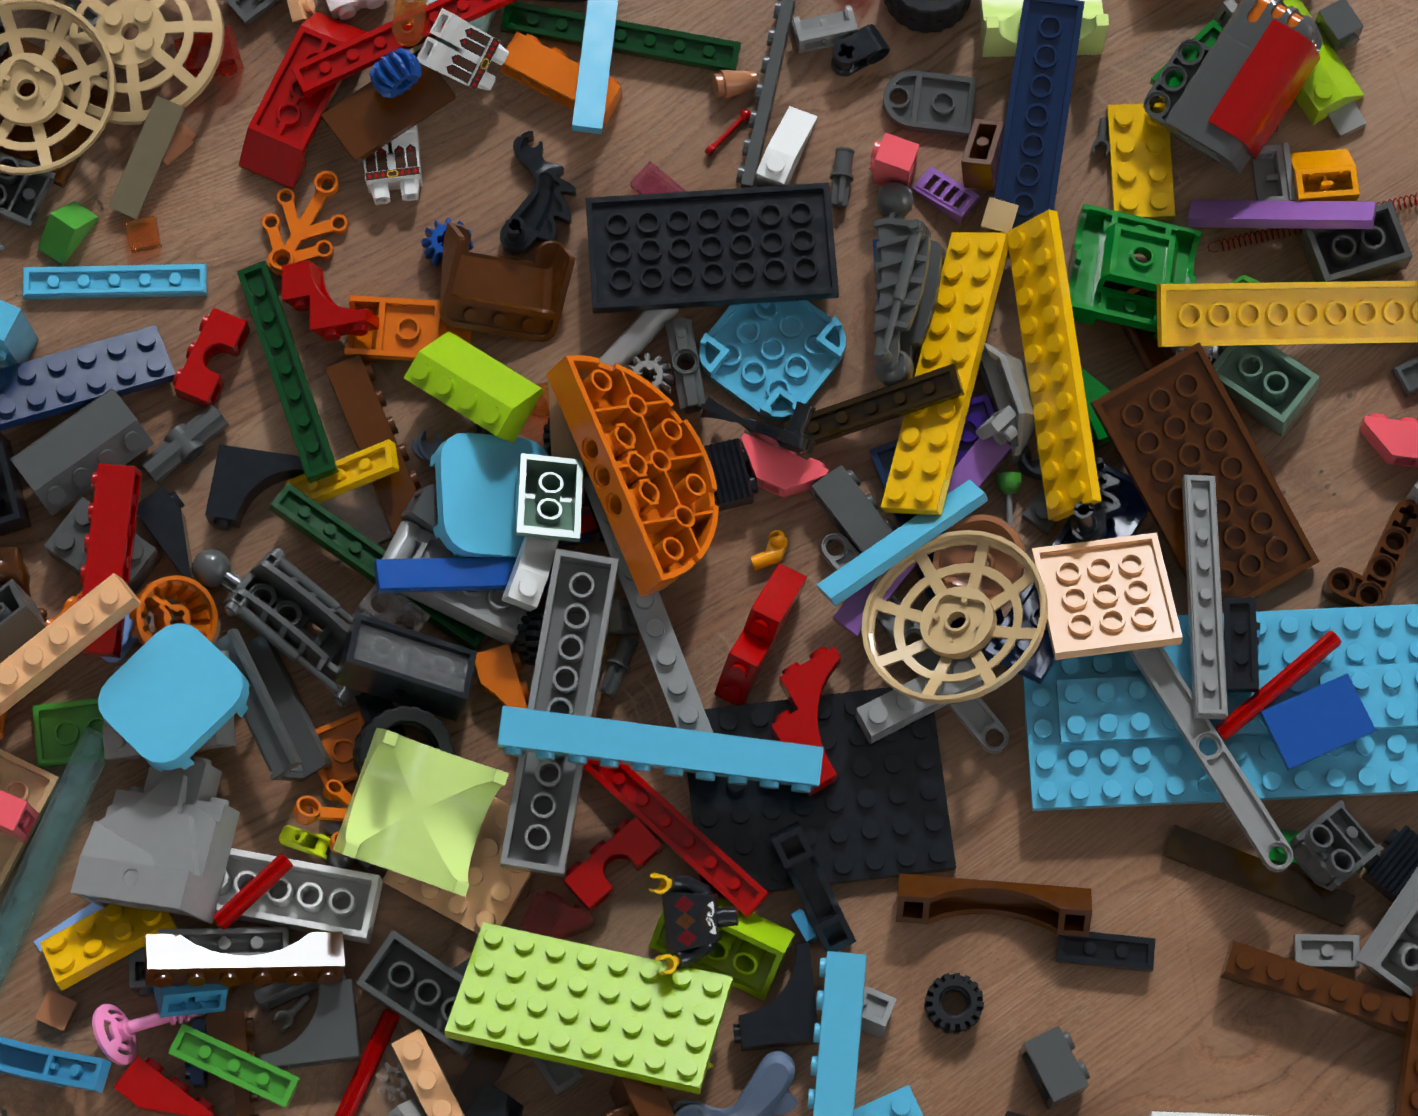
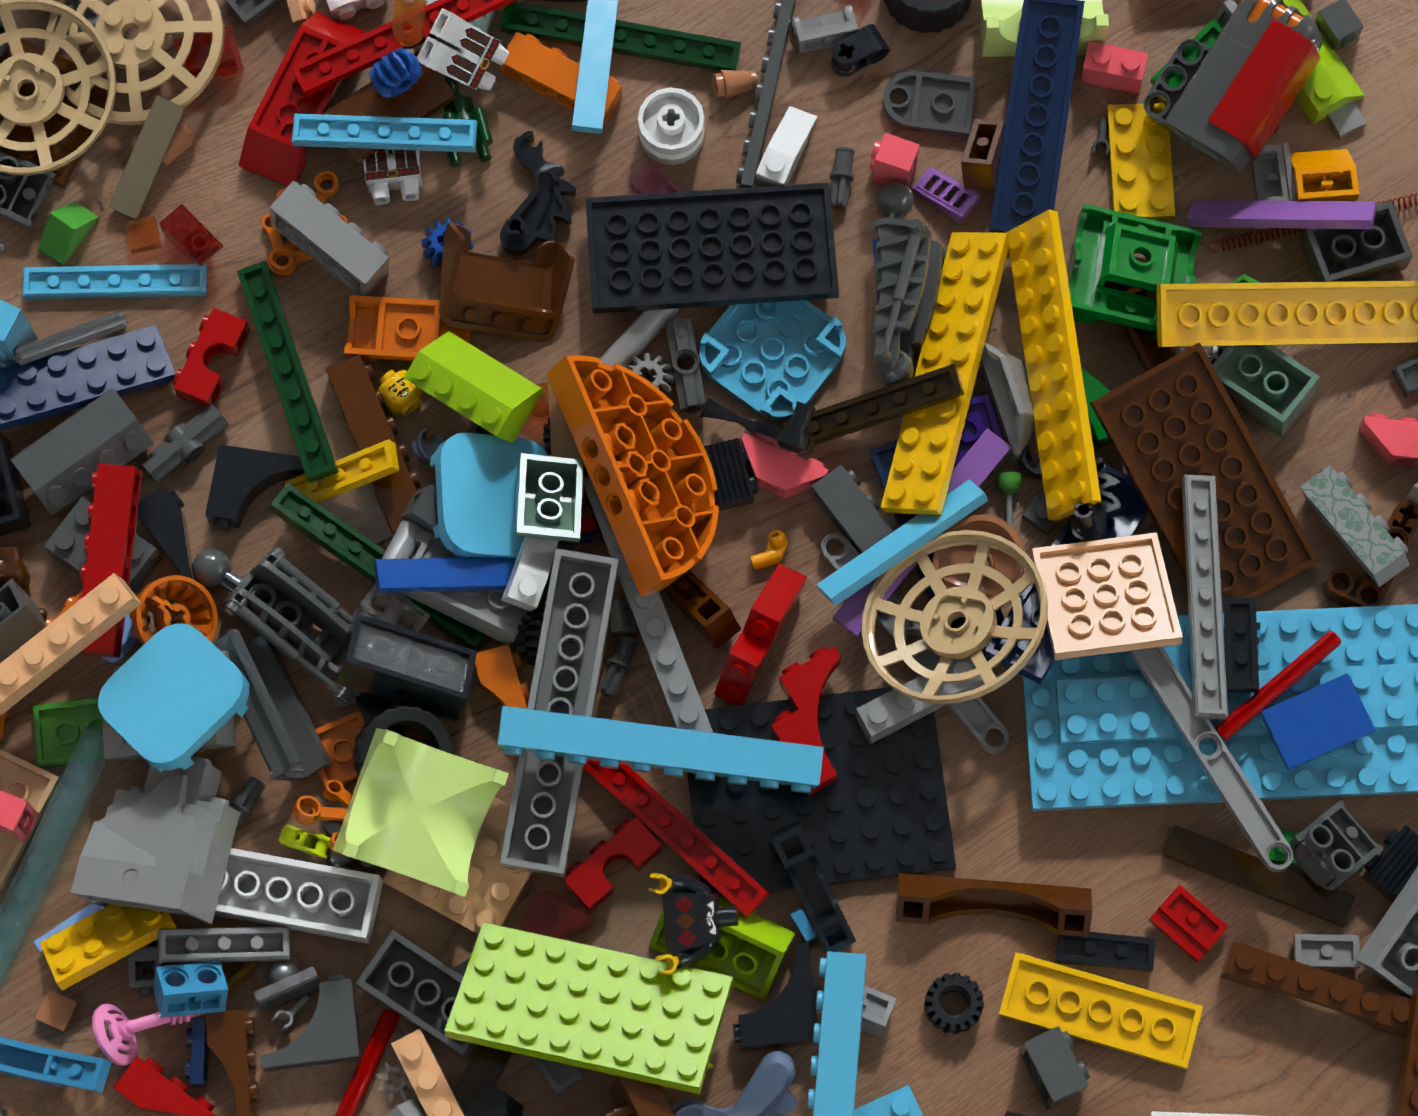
(70, 338): none -> dark grey axle
(177, 961): arch -> none
(189, 235): none -> clear red slope
(234, 1066): bright green plate -> none
(247, 798): none -> dark grey axle
(252, 891): red axle -> none
(306, 290): red arch -> none
(329, 239): none -> light grey brick
(384, 133): none -> medium azure tile
(399, 394): none -> yellow head
(463, 108): none -> dark green plant
(671, 126): none -> white wheel
(703, 608): none -> reddish brown slope
(744, 116): red hinge -> none
(999, 216): tan tile -> none
(999, 426): light grey tile -> none
(1101, 1010): none -> yellow plate
(1114, 67): none -> coral brick
(1188, 923): none -> red plate
(1355, 525): none -> light grey brick

